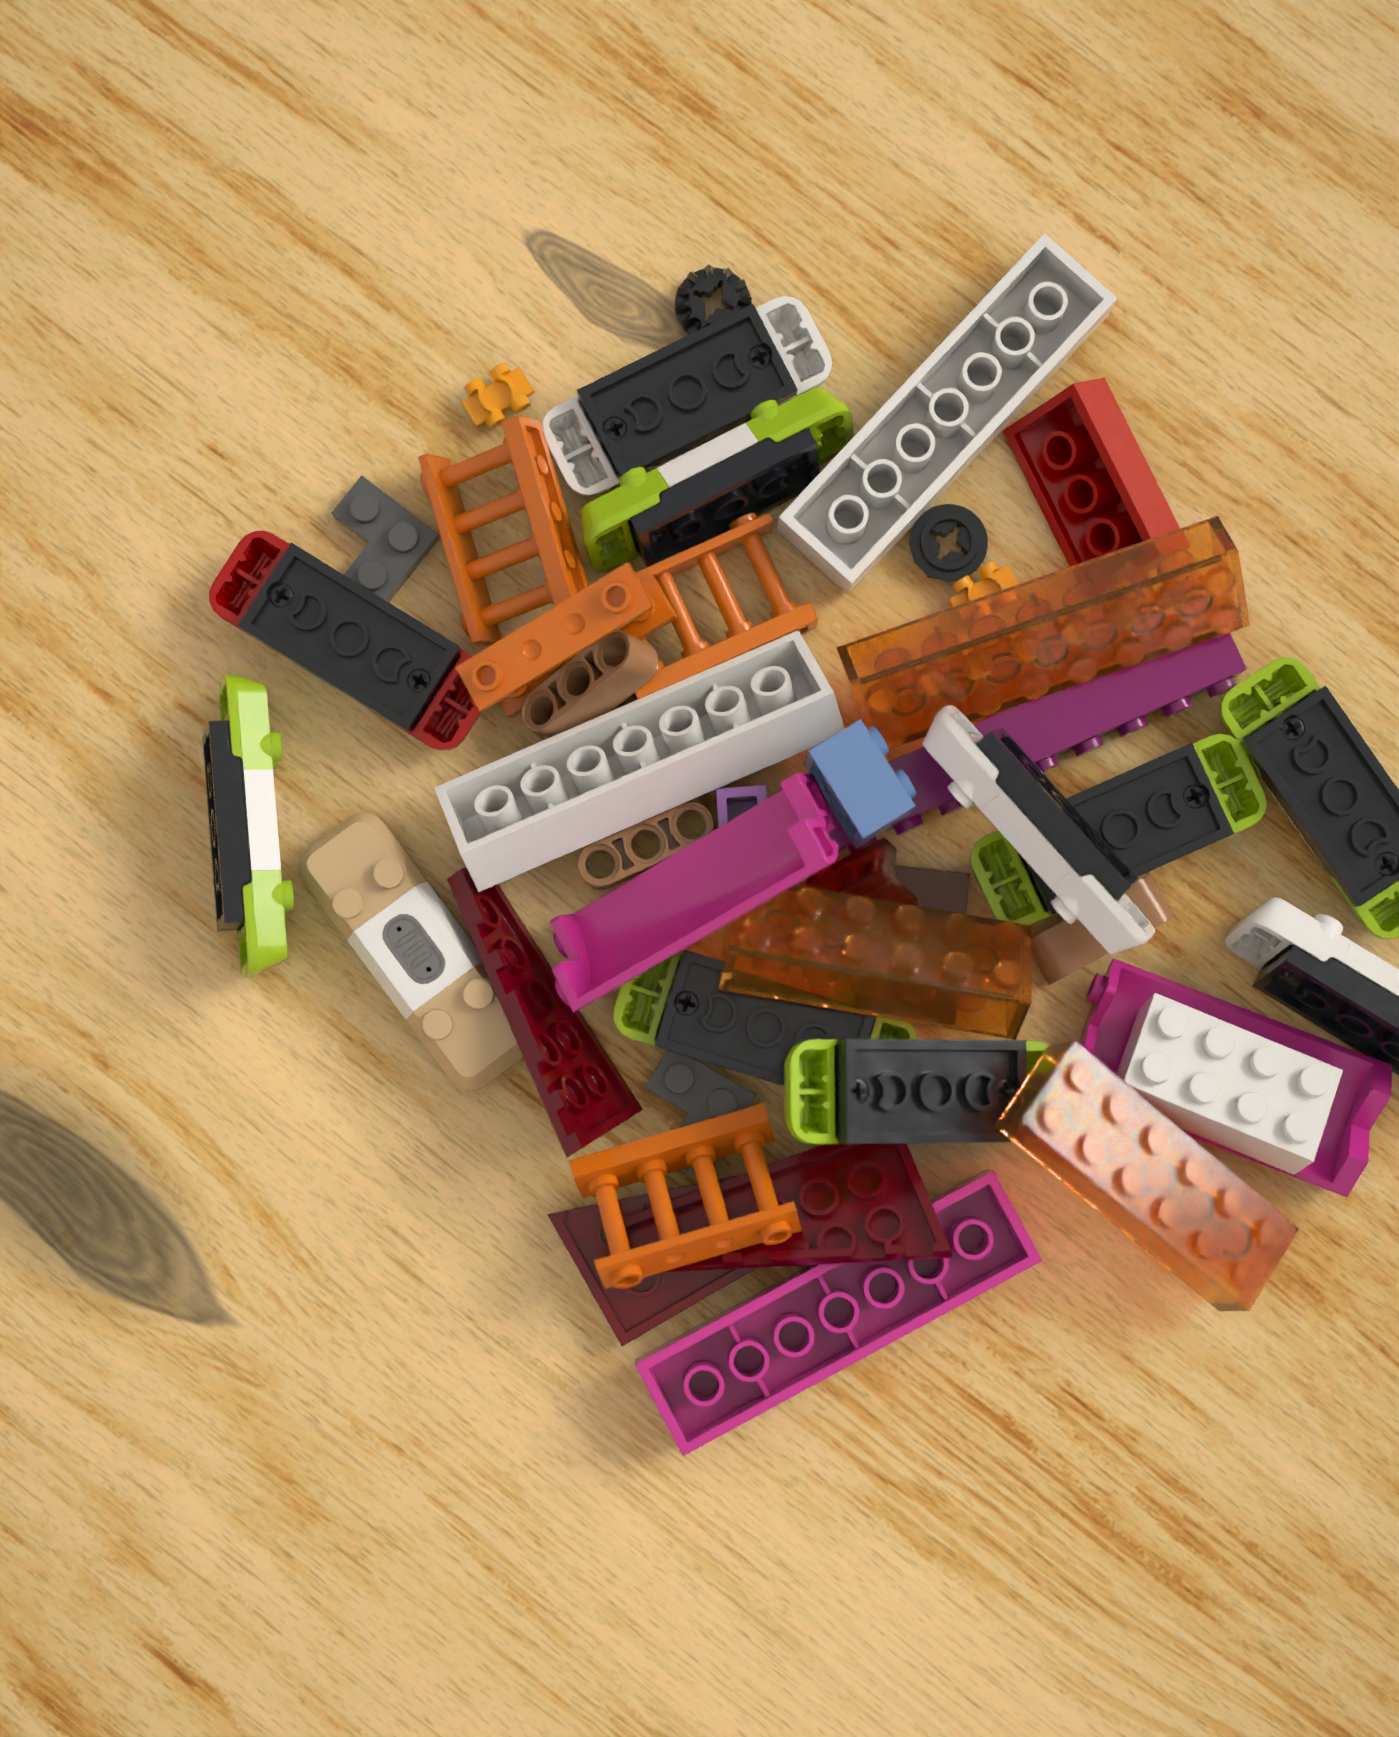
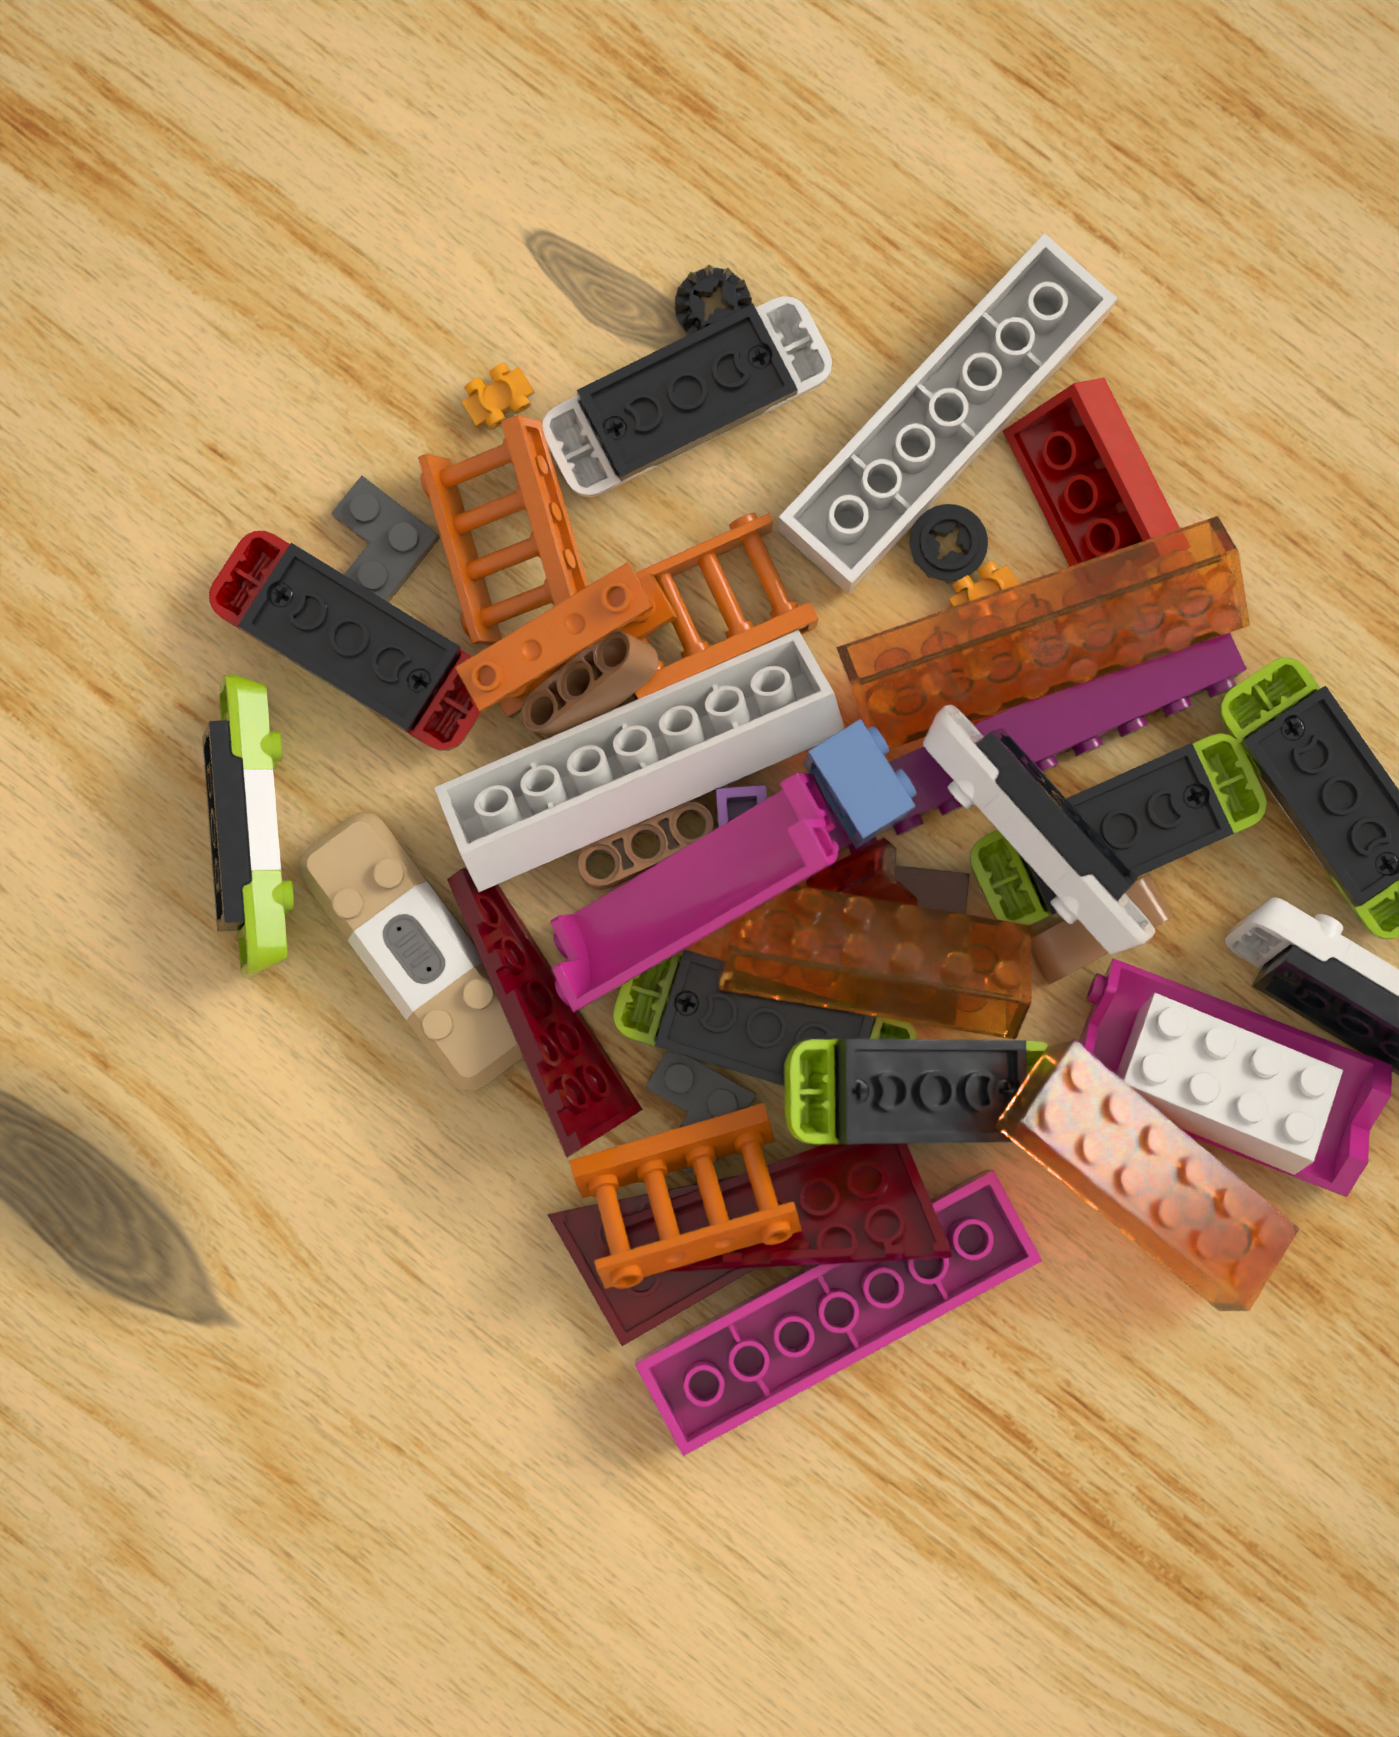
(716, 482): piece -> none

